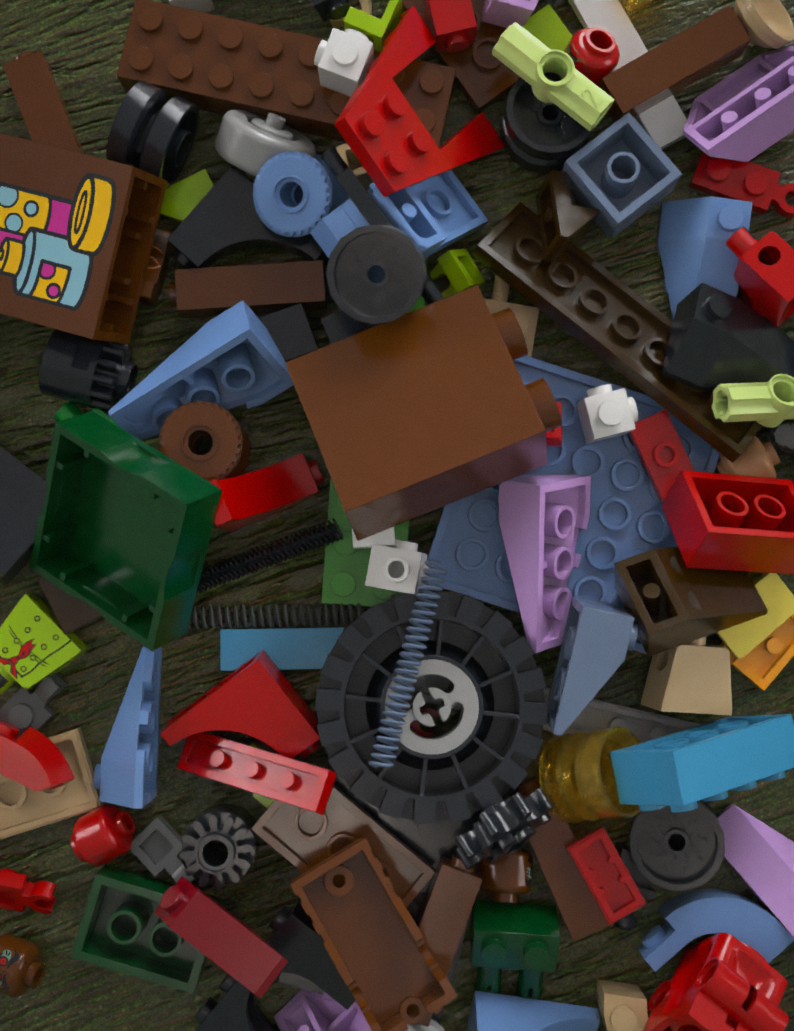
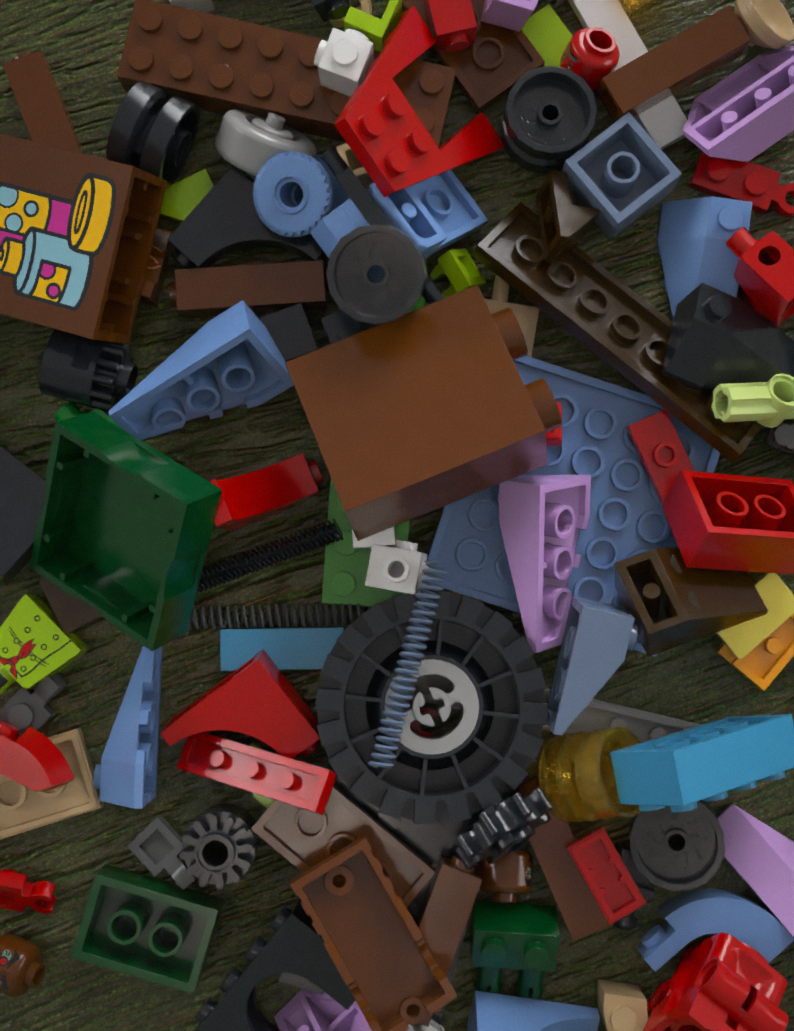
(102, 835): red head -> none
(199, 421): reddish brown hose -> none
(220, 936): dark red slope -> none
(532, 59): yellowish green piece -> none
(606, 413): white brick -> none
(690, 680): tan torso -> none
(755, 461): medium nougat head -> none

